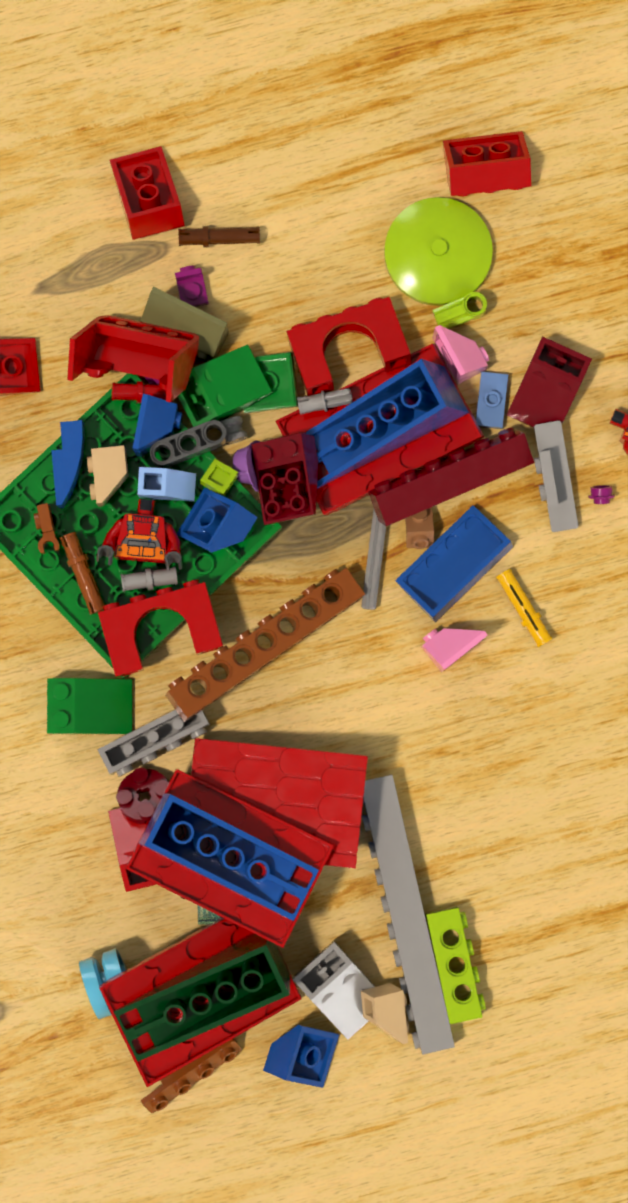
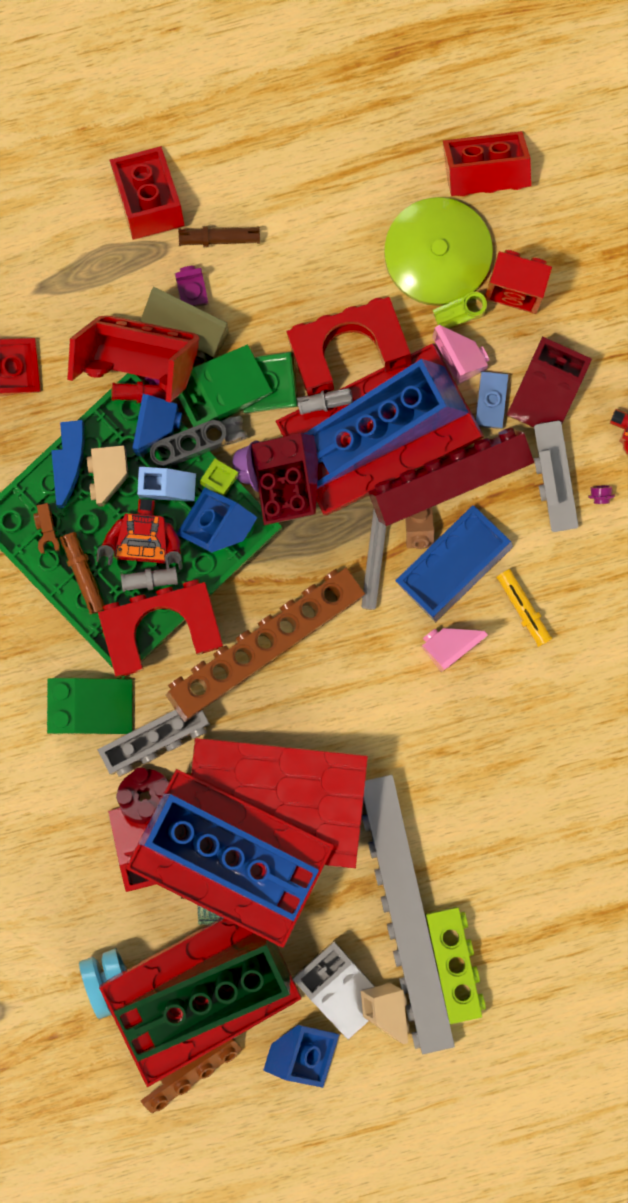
(518, 281): none -> red brick

